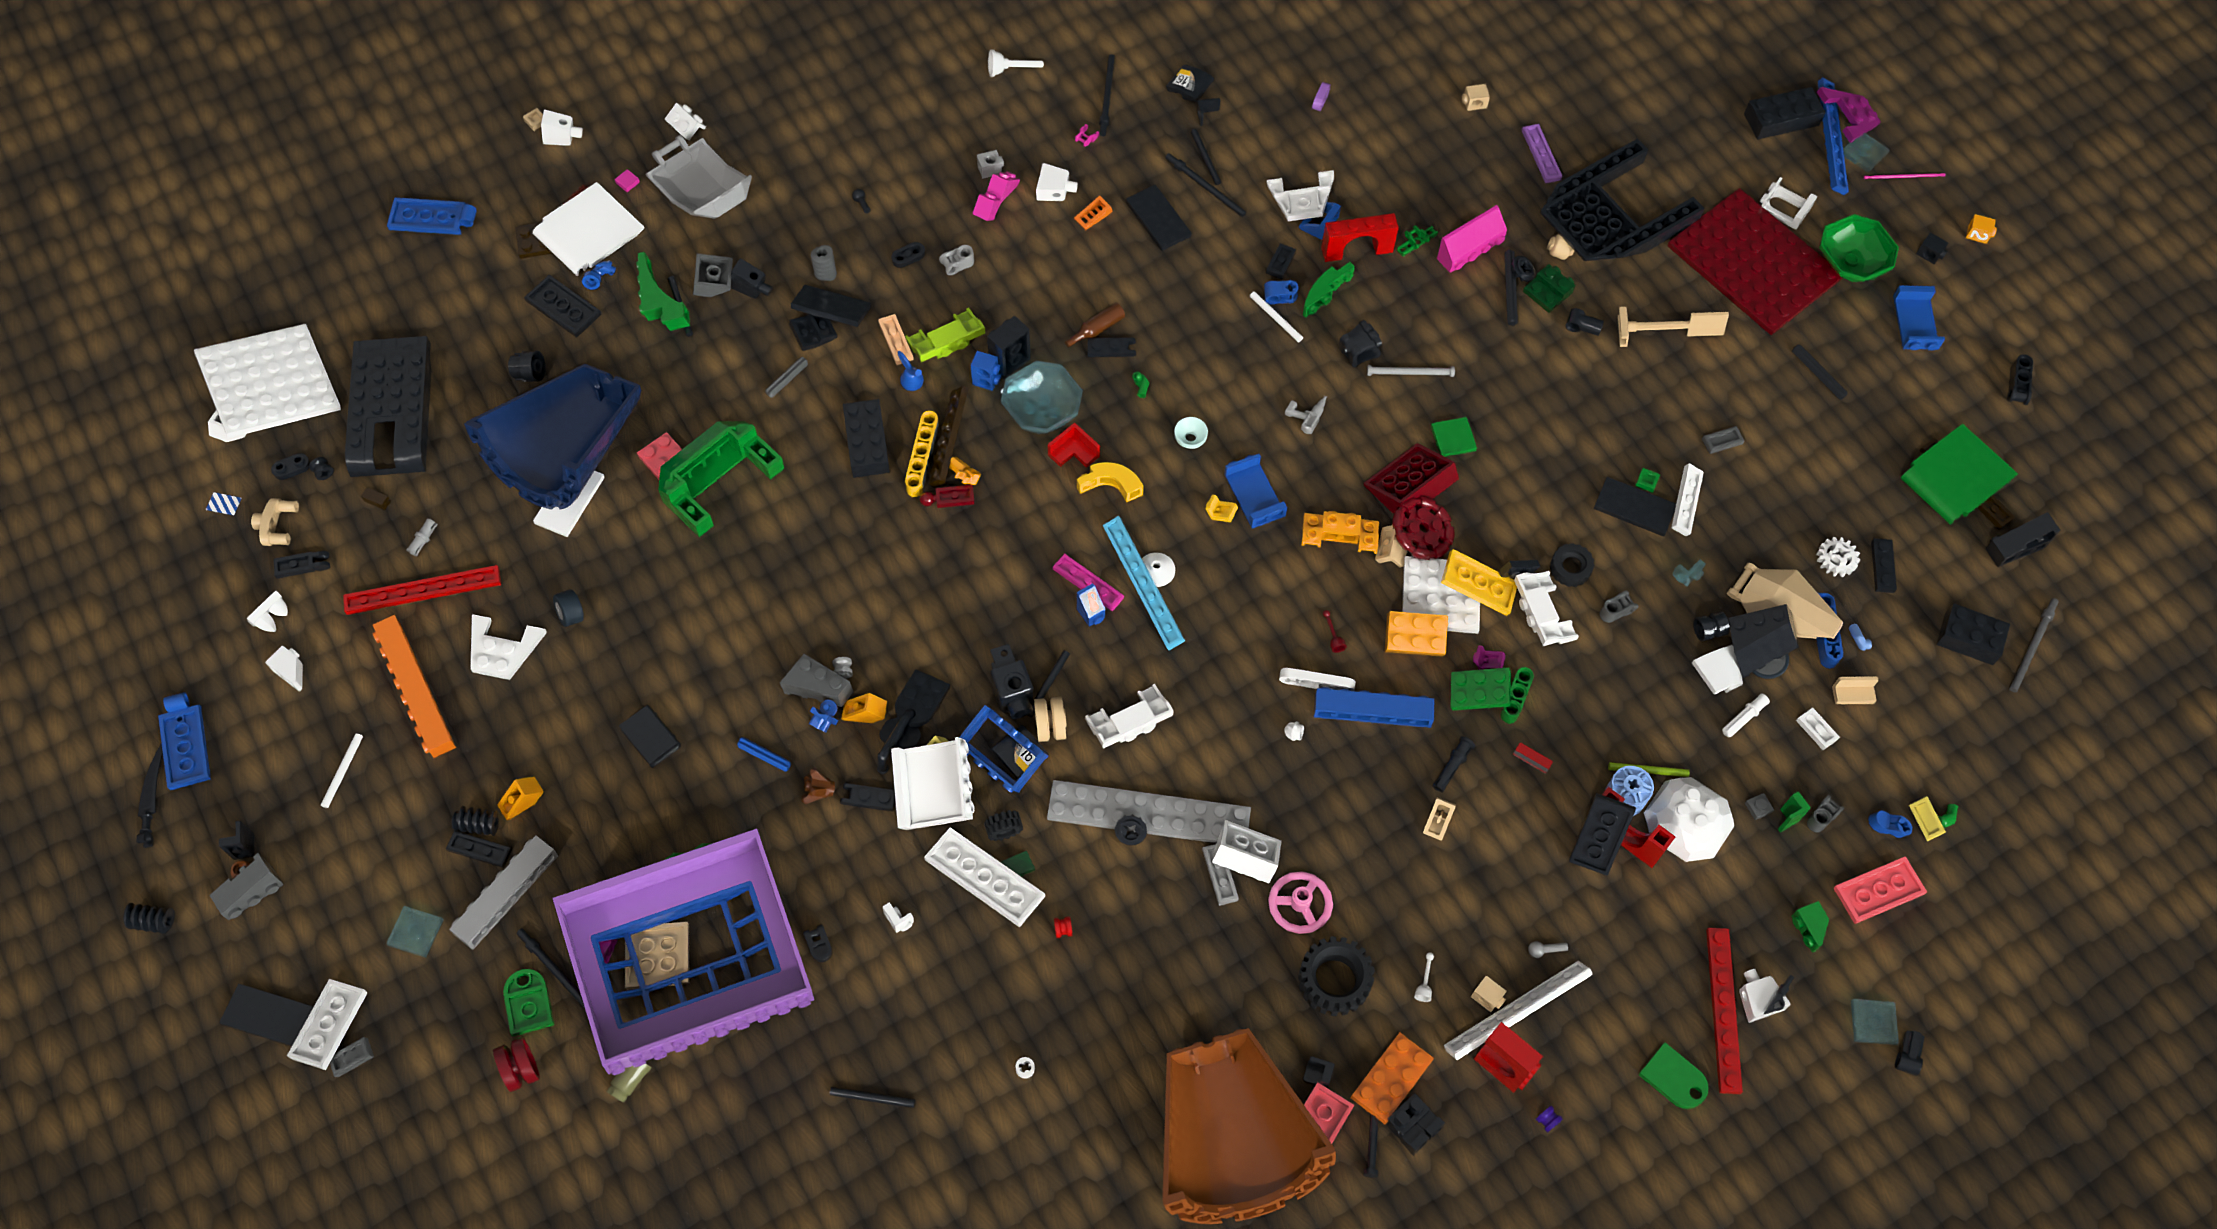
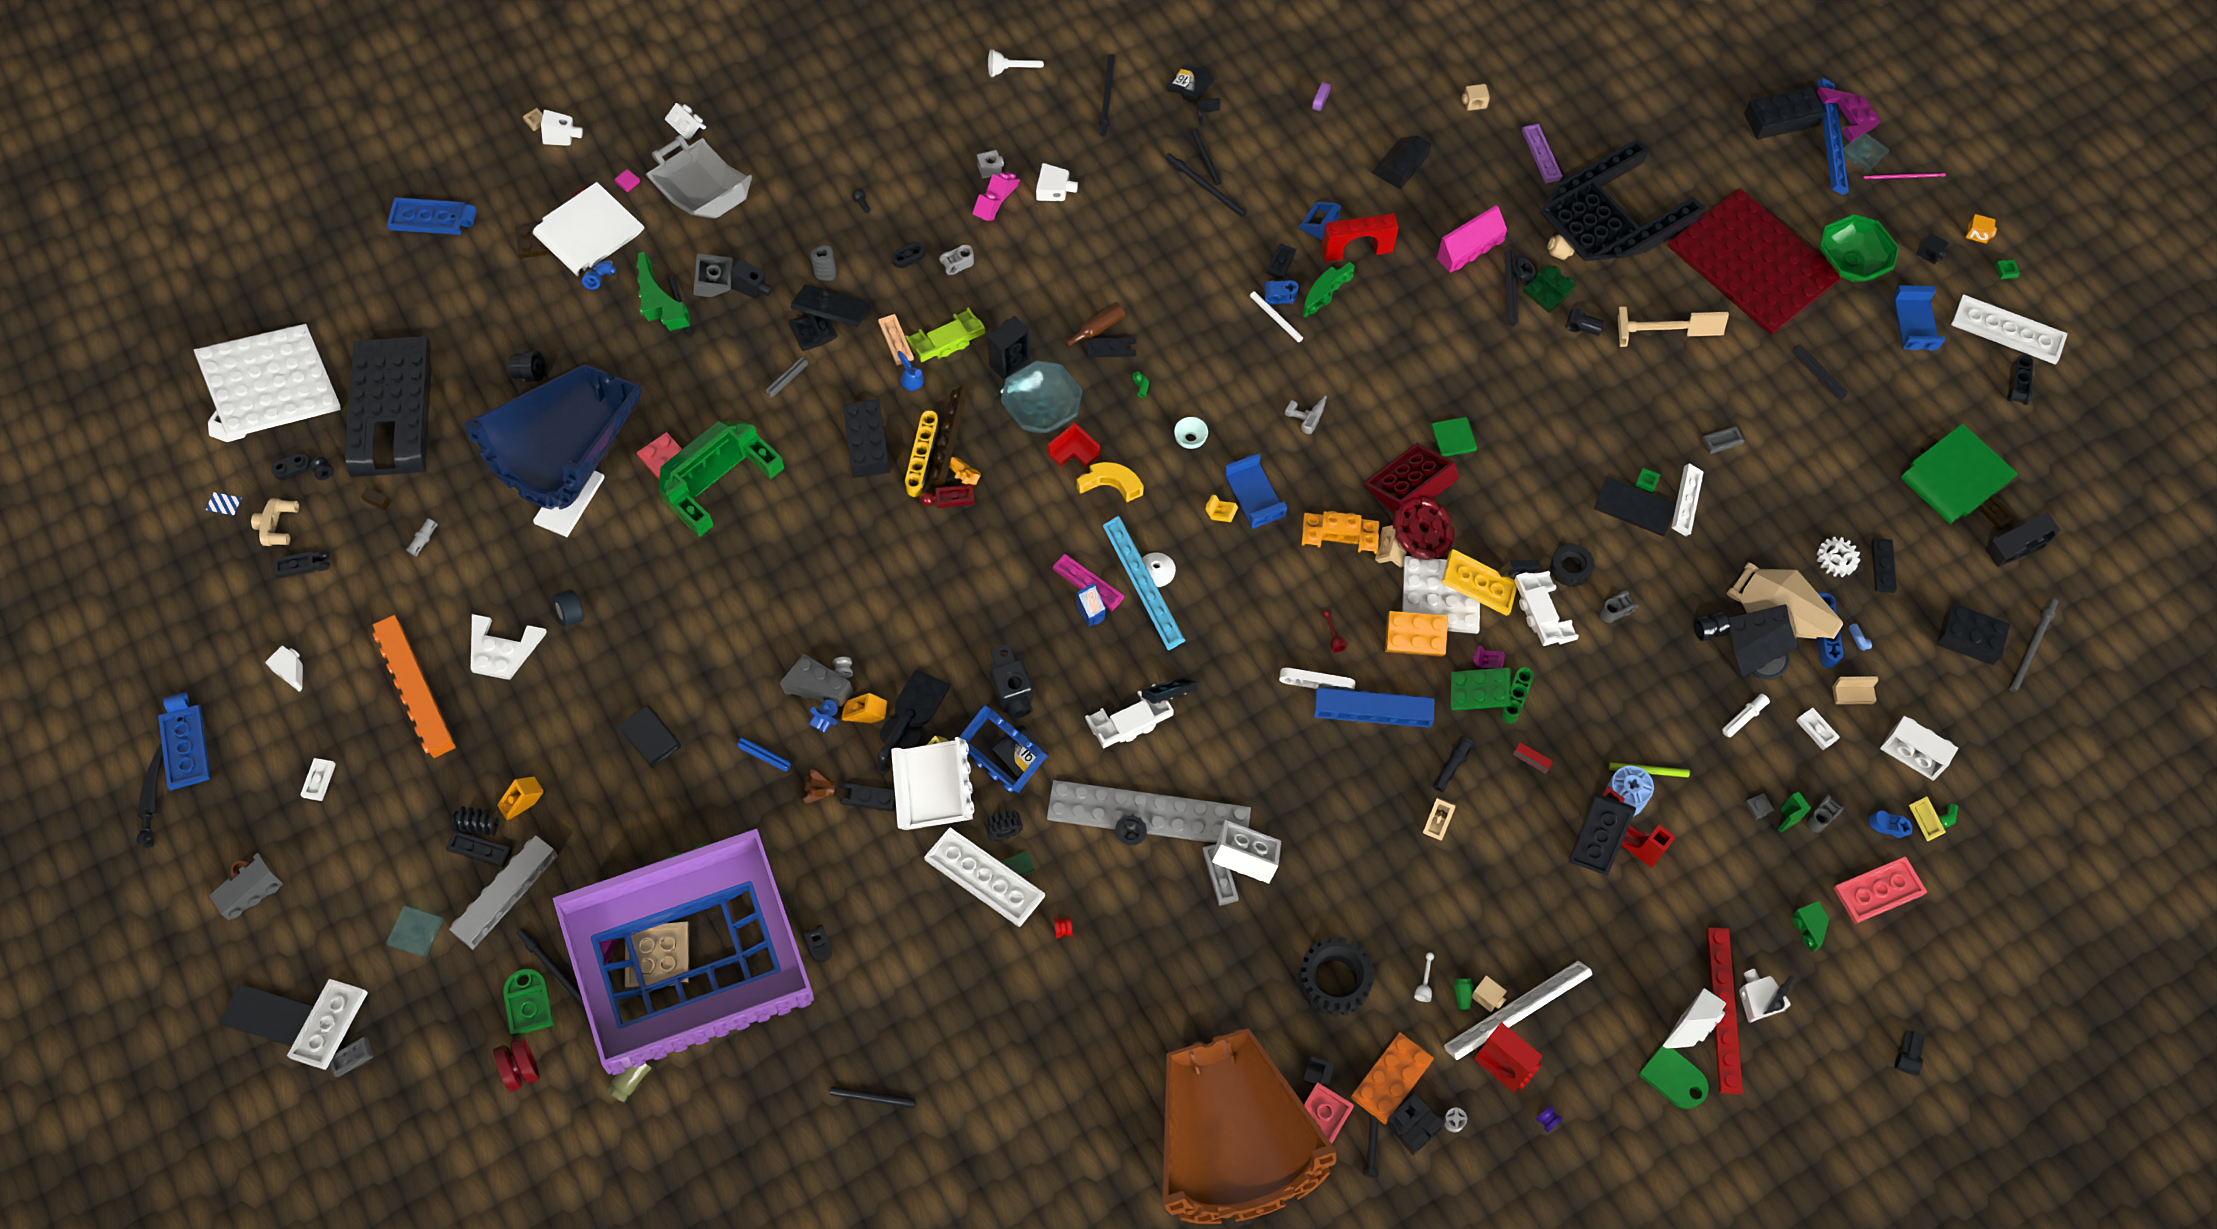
(148, 918): black piece -> none
(241, 845): black panel -> none
(261, 616): white tile -> none
(318, 779): none -> white plate
(341, 770): white bar -> none
(421, 589): red plate -> none
(562, 306): black tile -> none
(894, 915): white bracket -> none
(985, 371): blue brick -> none
(1022, 1061): white bush -> none
(1050, 679): black bar -> none
(1050, 719): tan wheel -> none
(1091, 138): dark pink piece -> none
(1099, 201): orange slope -> none
(1158, 217): black tile -> none
(1169, 690): none -> black plate
(1294, 731): white plate -> none
(1300, 902): bright pink piece -> none
(1303, 202): white wing -> none
(1360, 344): black piece -> none
(1403, 160): none -> black slope
(1410, 371): light grey bar -> none
(1421, 233): green piece -> none
(1456, 1115): none -> light grey wheel
(1463, 991): none -> green cone
(1537, 949): light grey bar -> none
(1686, 577): clear light blue bracket -> none
(1693, 815): white rock -> none
(1696, 1021): none -> white slope
(1719, 670): white slope -> none
(1776, 190): white panel -> none
(1874, 1022): clear light blue tile -> none
(1919, 748): none -> white brick
(2007, 269): none -> green plate
(2009, 329): none -> white plate

